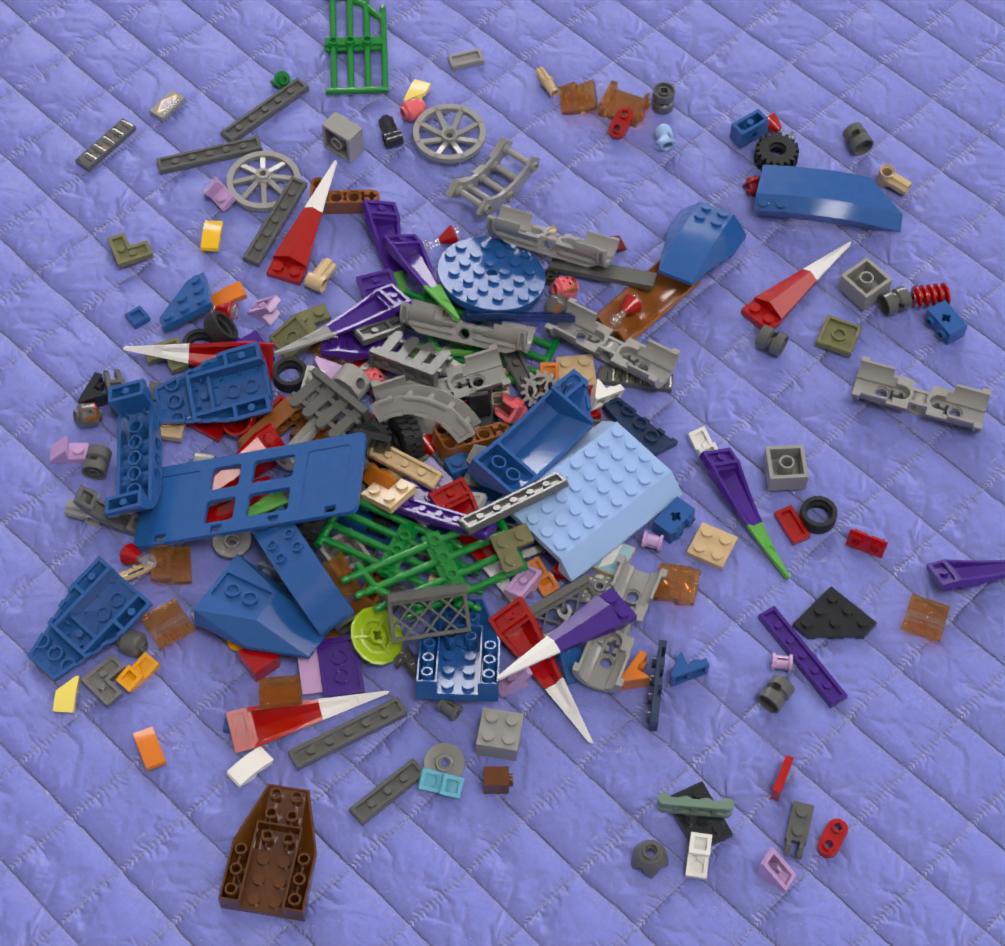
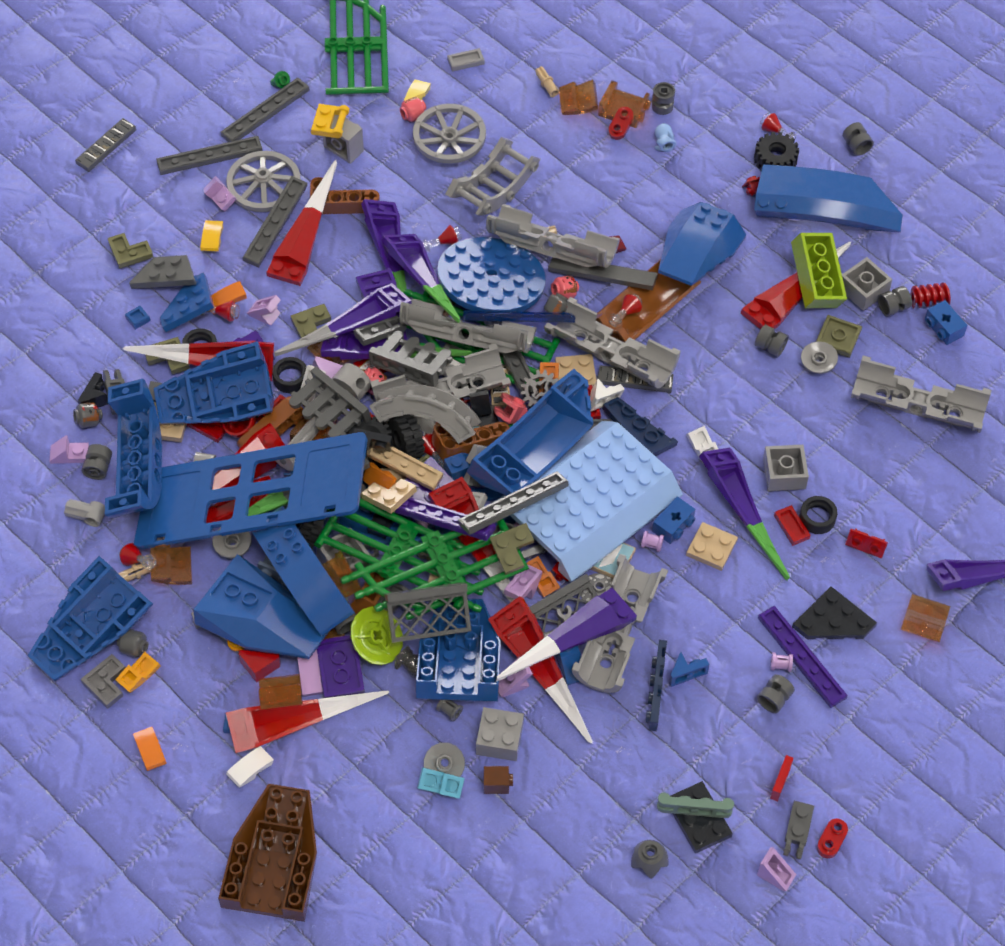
(66, 696): light yellow slope -> none
(89, 502): dark grey slope -> none
(165, 272): none -> dark grey wing
(167, 105): tile -> none
(167, 624): clear orange slope -> none
(220, 327): black tyre -> none
(290, 332): olive plate -> none
(319, 278): tan piece -> none
(324, 120): none -> yellow plate
(347, 733): dark grey plate -> none
(386, 792): dark grey tile -> none
(390, 133): black piece -> none
(550, 274): pearl dark grey plate -> none
(634, 673): orange slope -> none
(679, 585): clear orange slope -> none
(698, 856): white slope -> none
(749, 128): blue brick -> none
(818, 270): none -> lime brick
(819, 351): none -> light grey dish
(888, 178): tan piece -> none

